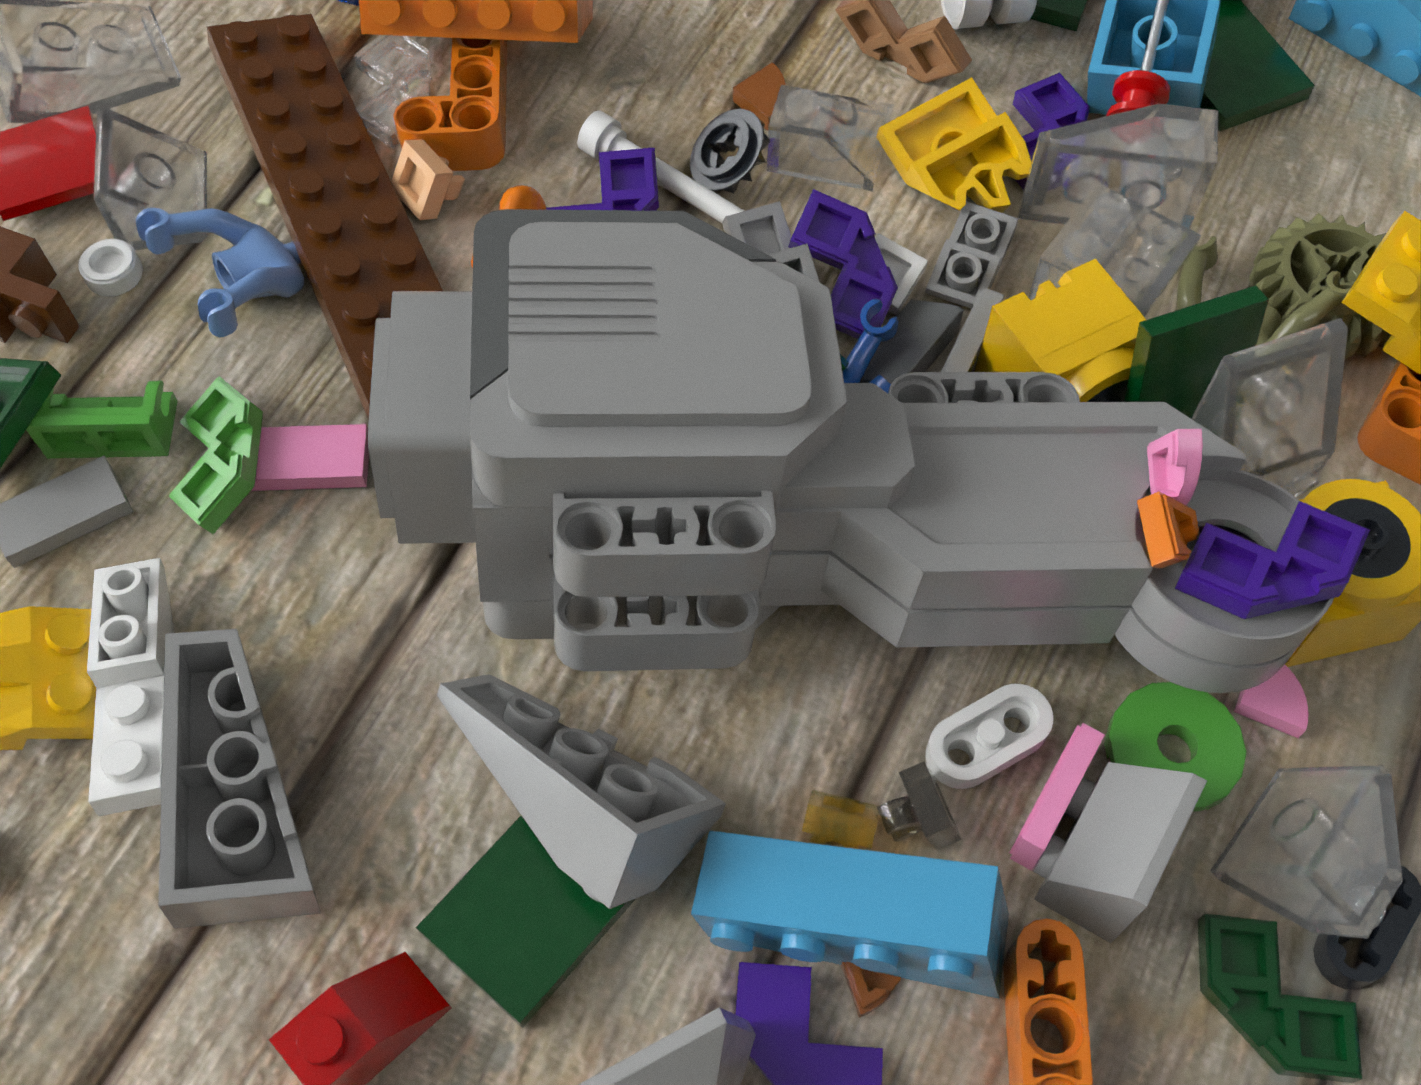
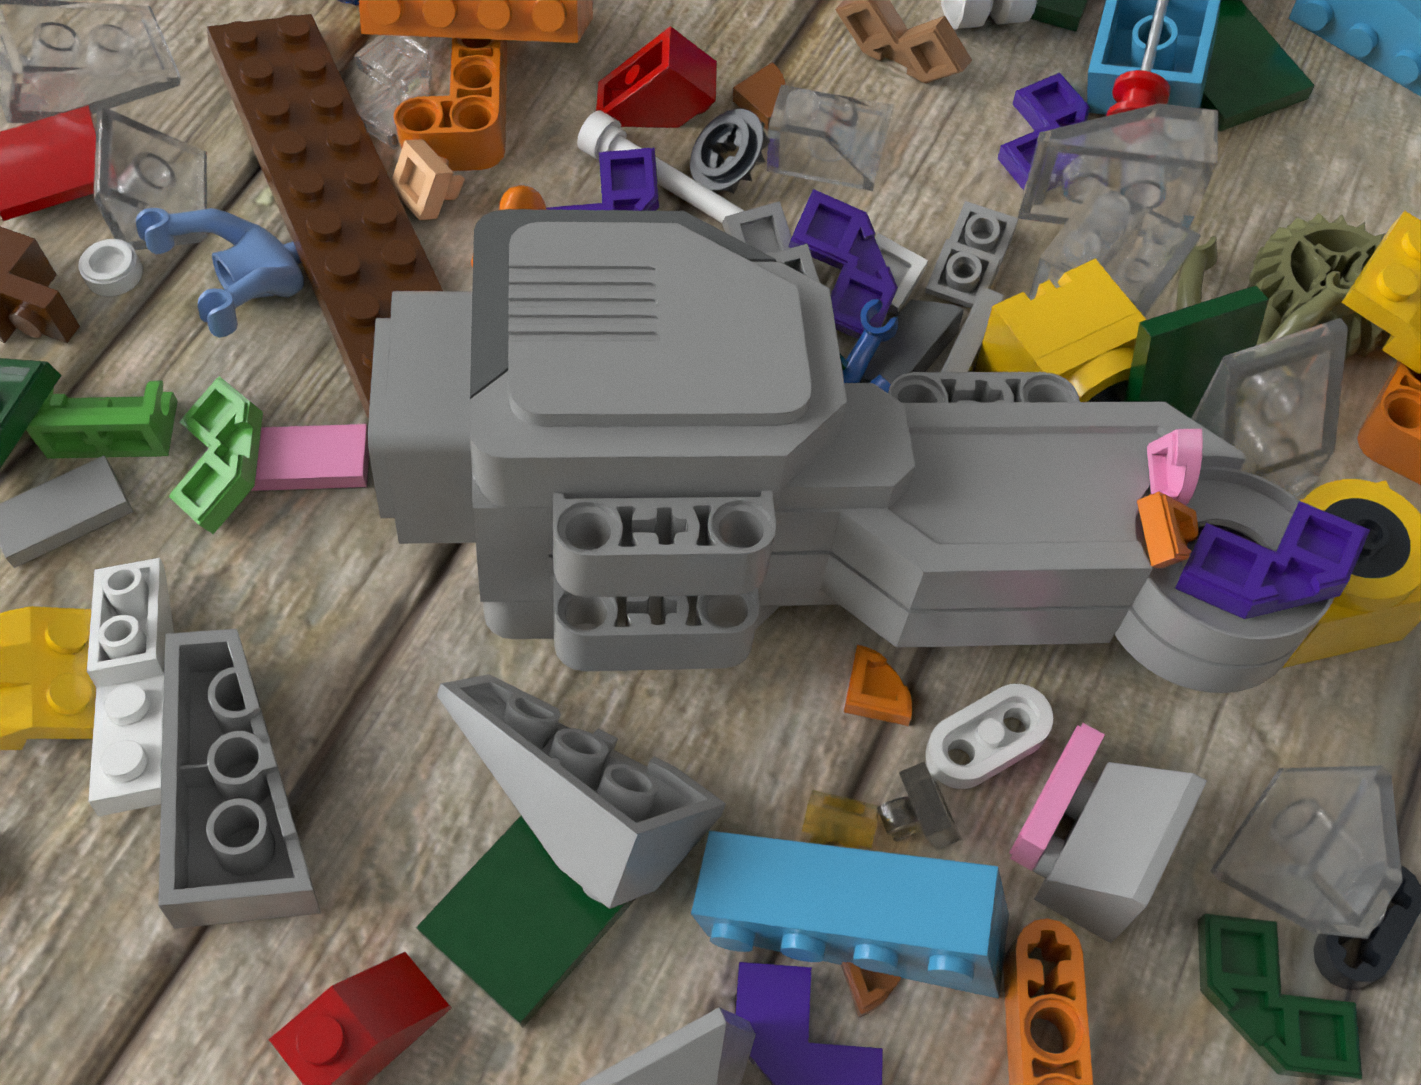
(660, 84): none -> red slope
(877, 689): none -> orange tile
(957, 149): yellow plate -> none
(1194, 717): bright green tile -> none
(1276, 703): bright pink tile -> none

